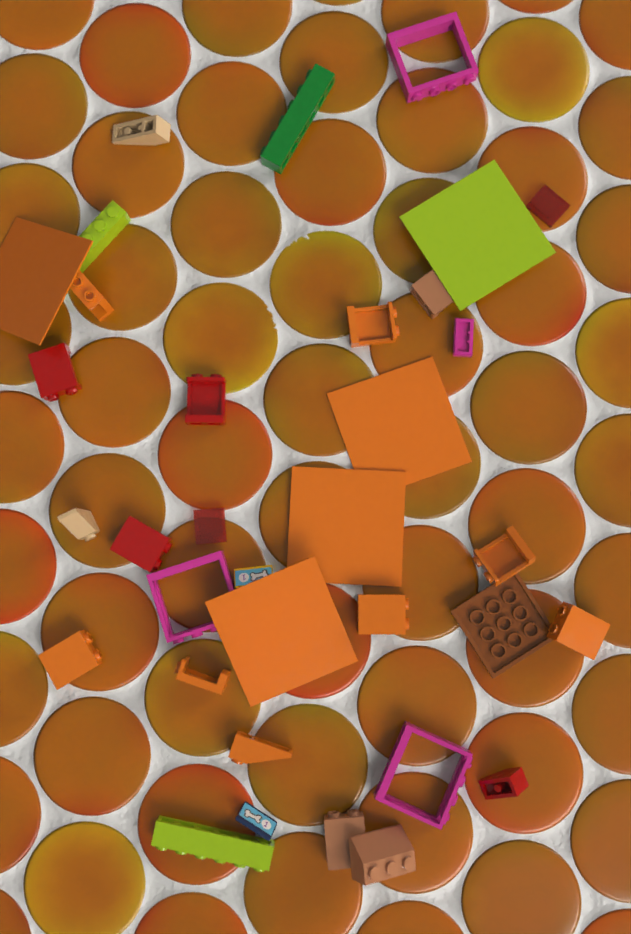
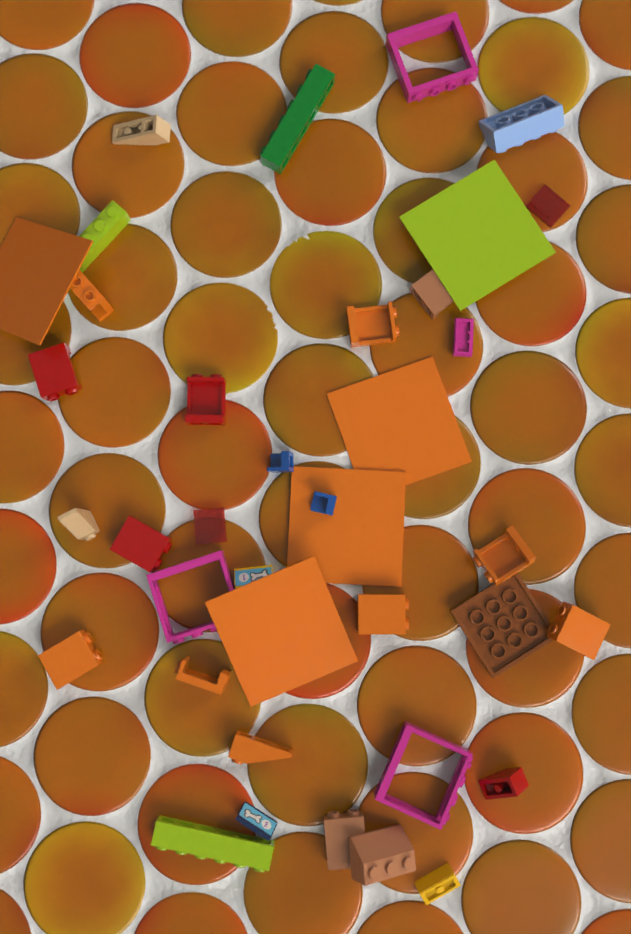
(281, 462): none -> blue panel
(323, 503): none -> blue panel
(437, 883): none -> yellow slope
(522, 123): none -> light blue slope

